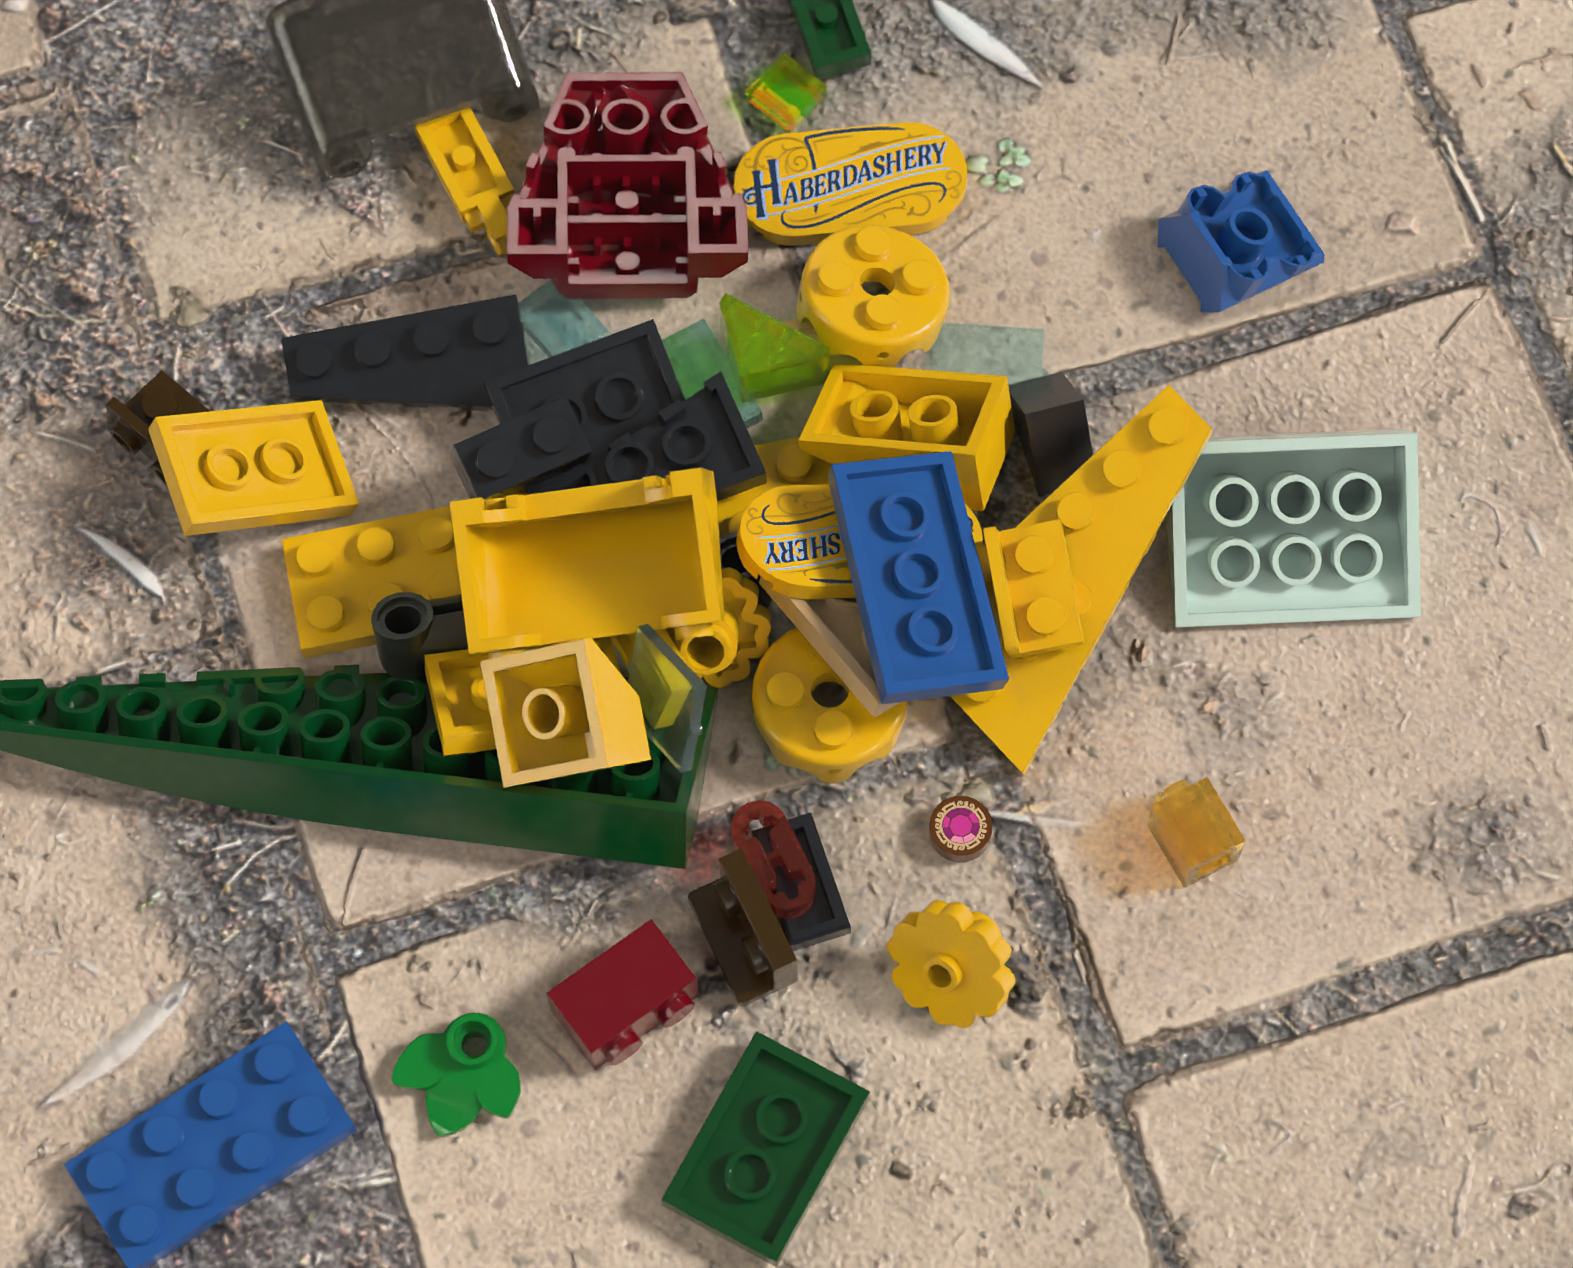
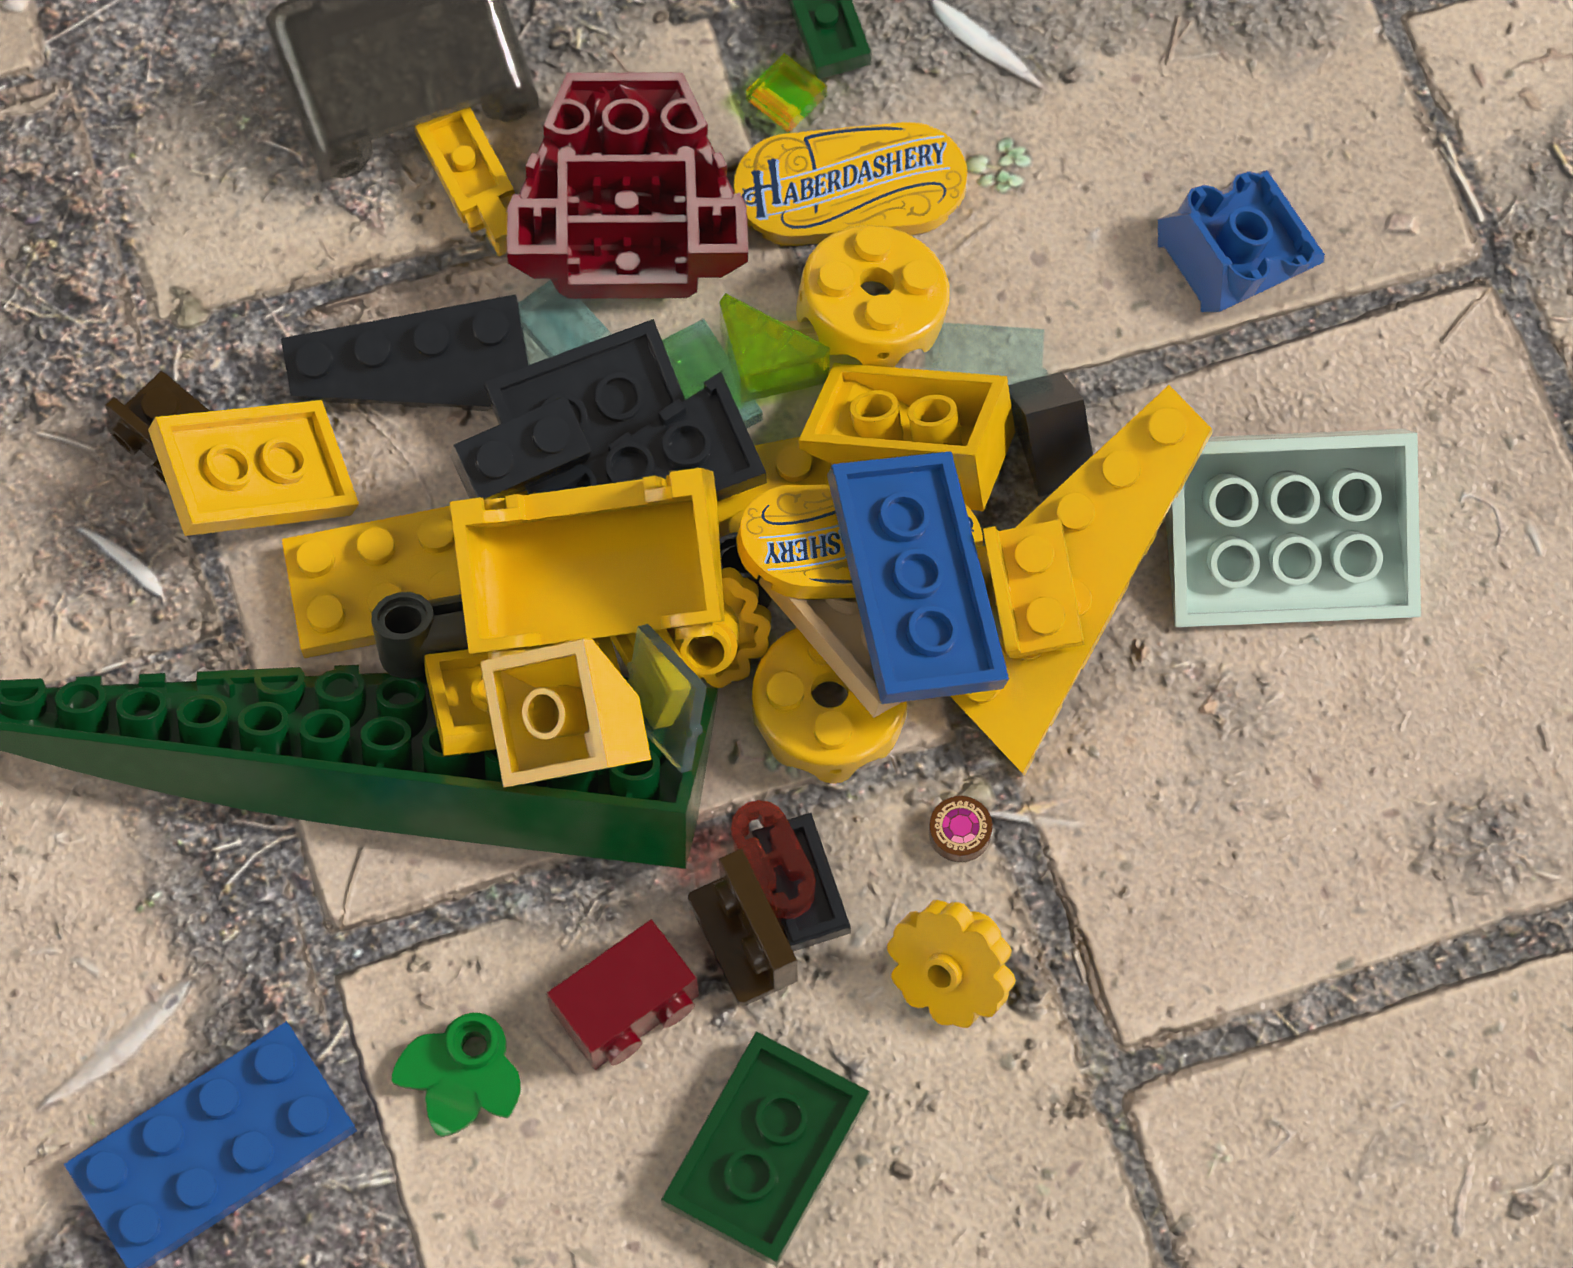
(1194, 830): clear yellow brick -> none

